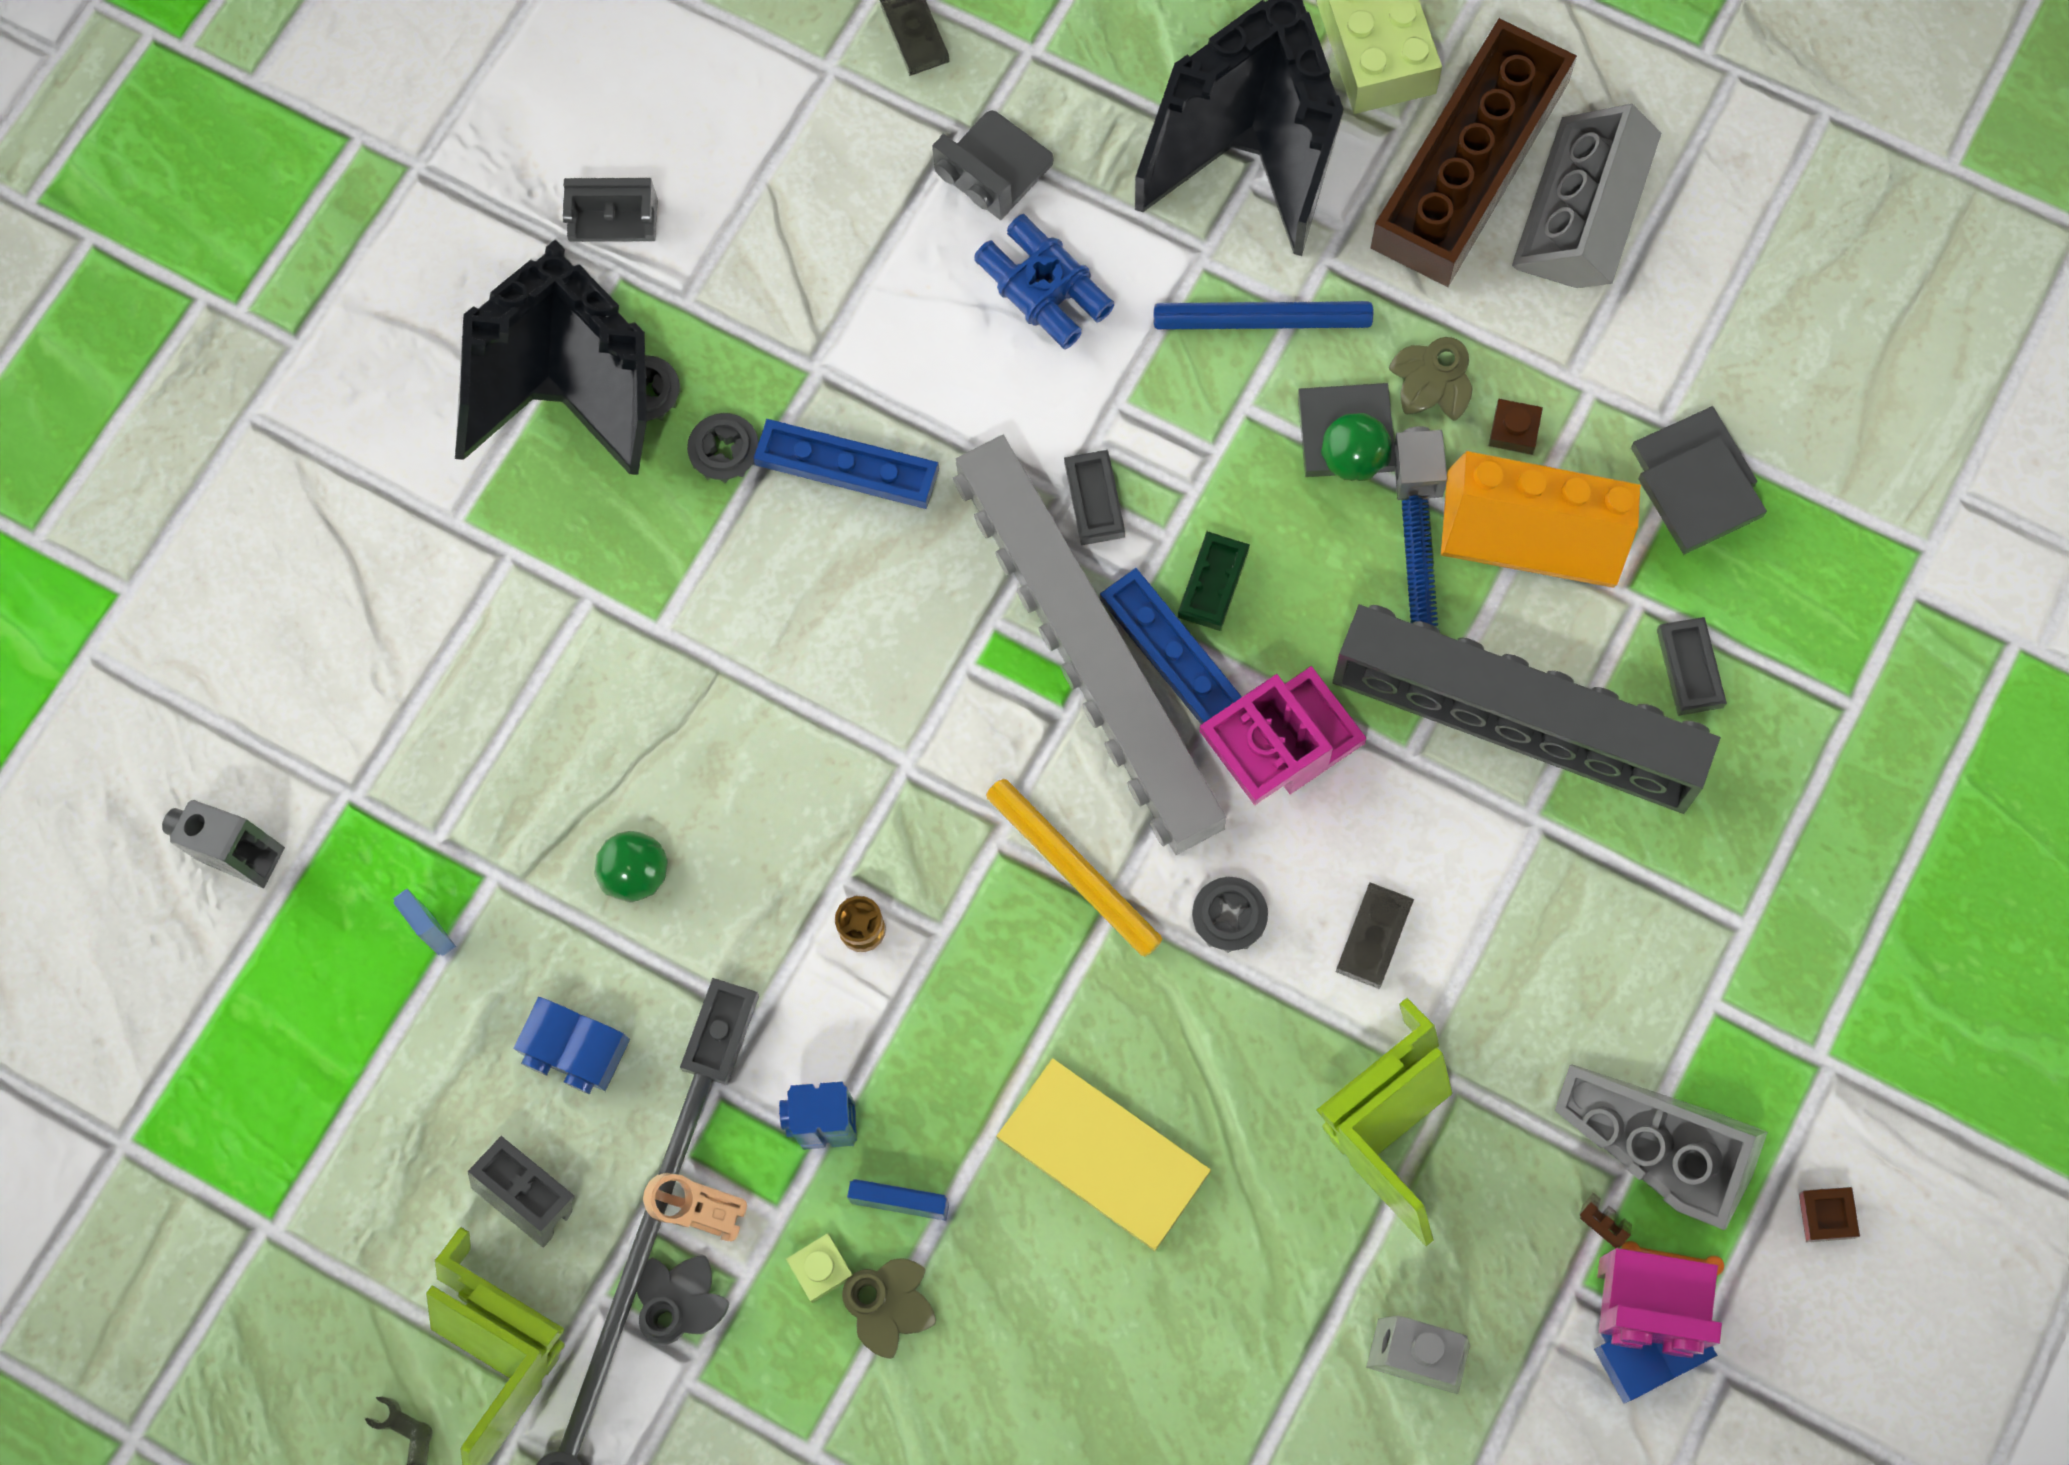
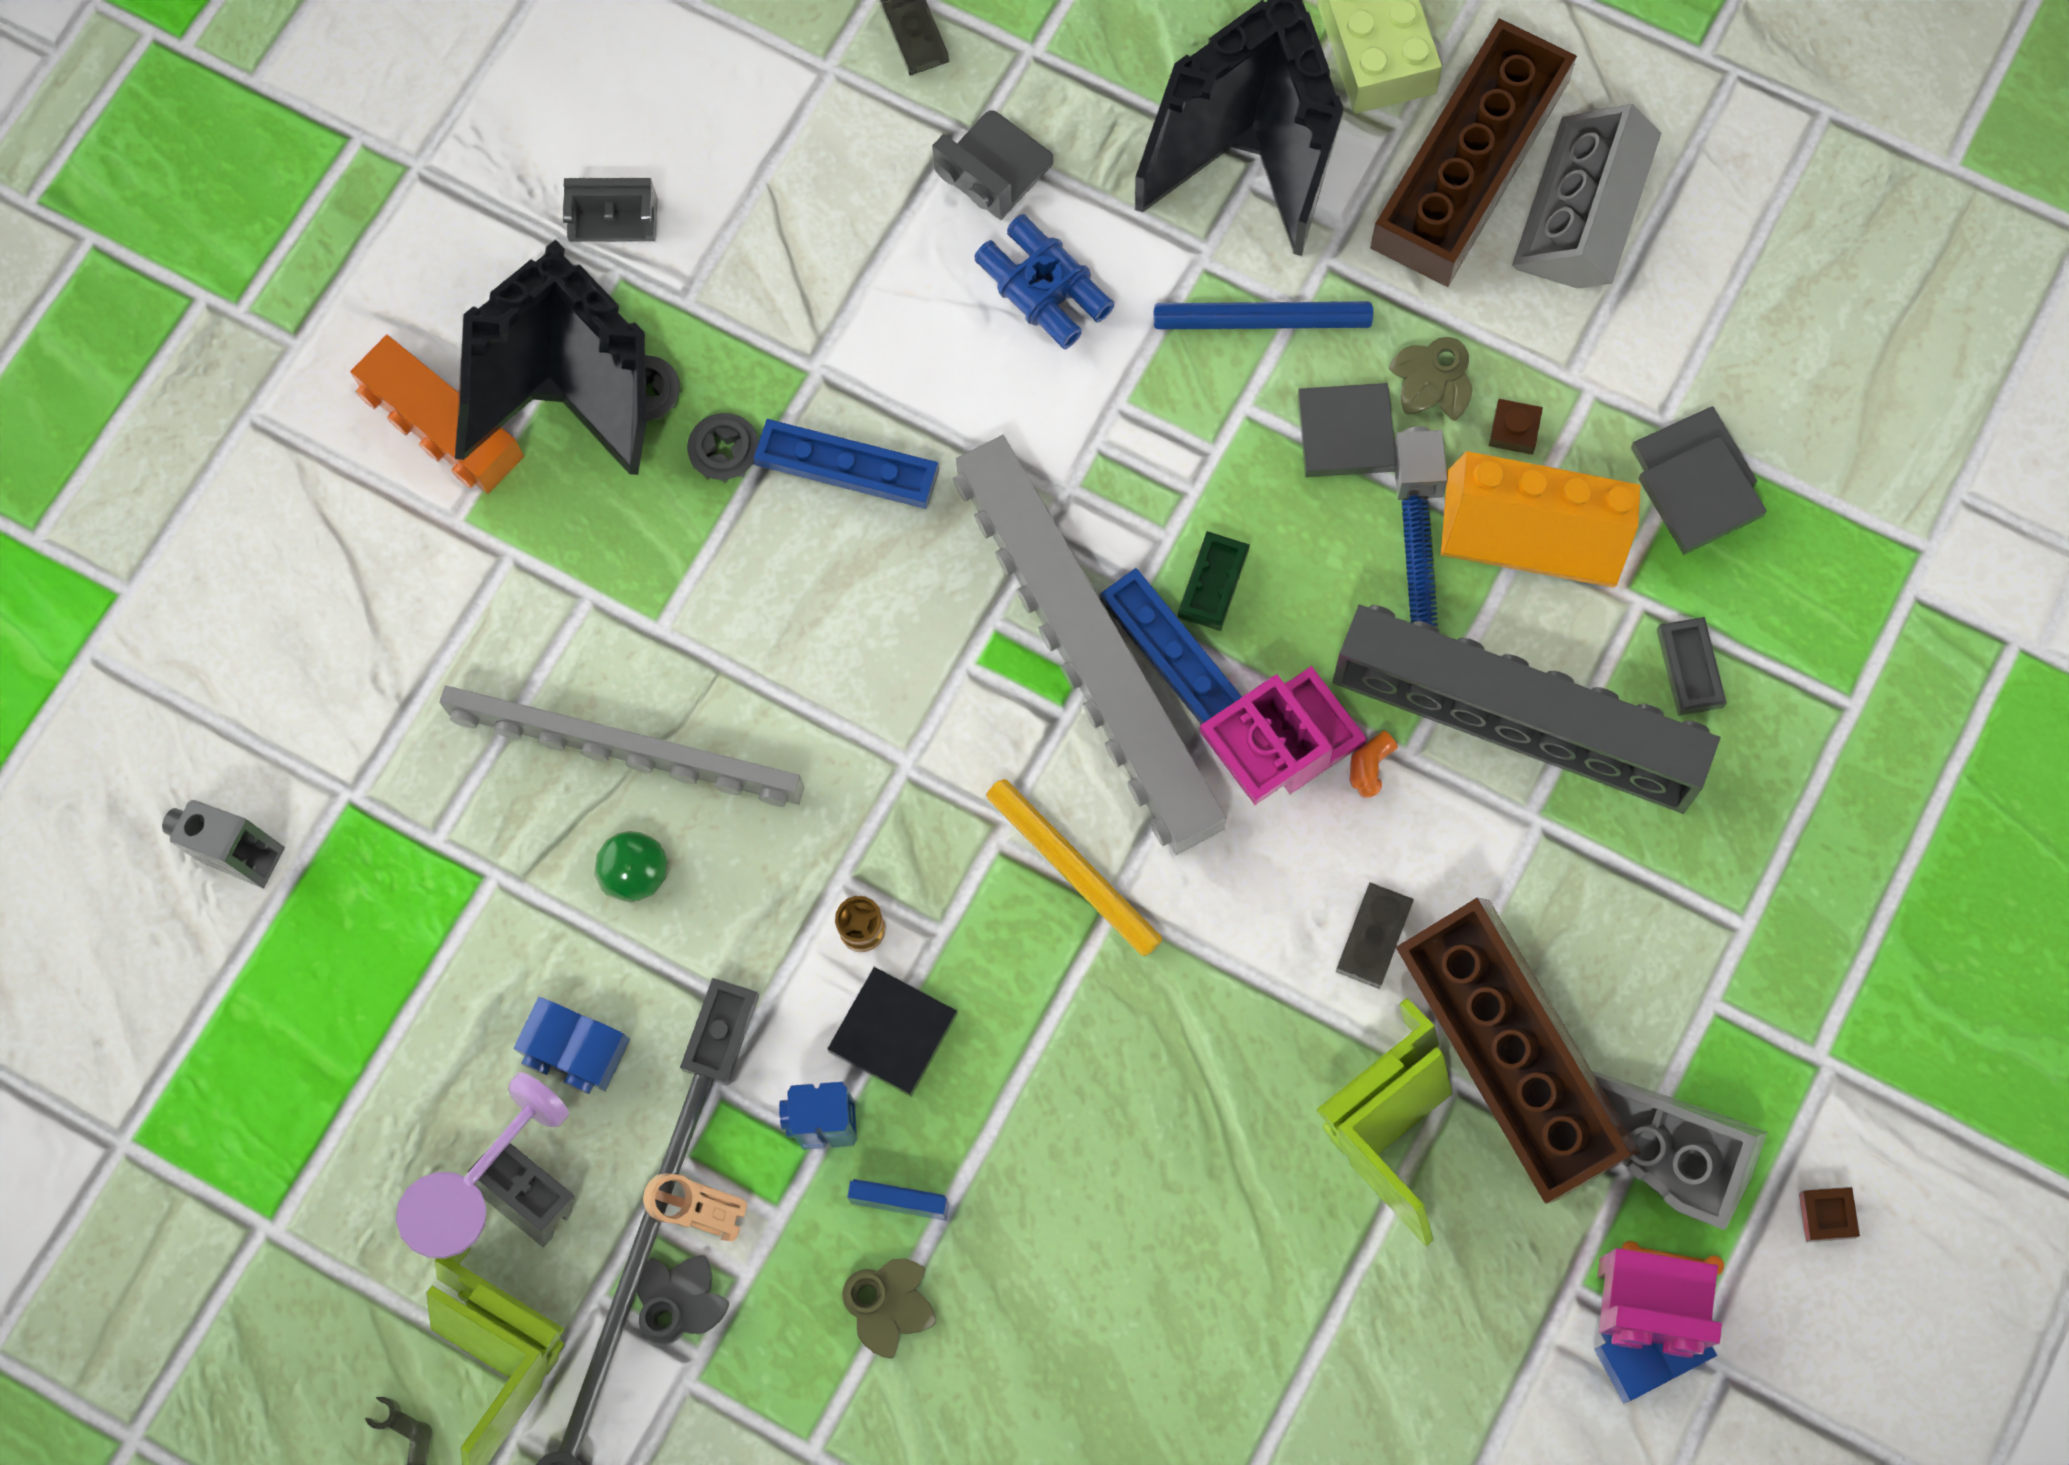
(423, 923): medium blue tile -> none
(428, 408): none -> orange brick
(446, 1211): none -> lavender piece
(638, 751): none -> light grey plate
(819, 1268): yellowish green plate -> none
(892, 1031): none -> black tile
(1094, 497): dark grey tile -> none
(1103, 1154): light yellow tile -> none
(1237, 894): dark grey gear -> none
(1356, 447): green hair -> none
(1365, 764): none -> orange arm
(1419, 1353): light grey torso -> none
(1517, 1050): none -> reddish brown brick
(1604, 1223): reddish brown tile -> none

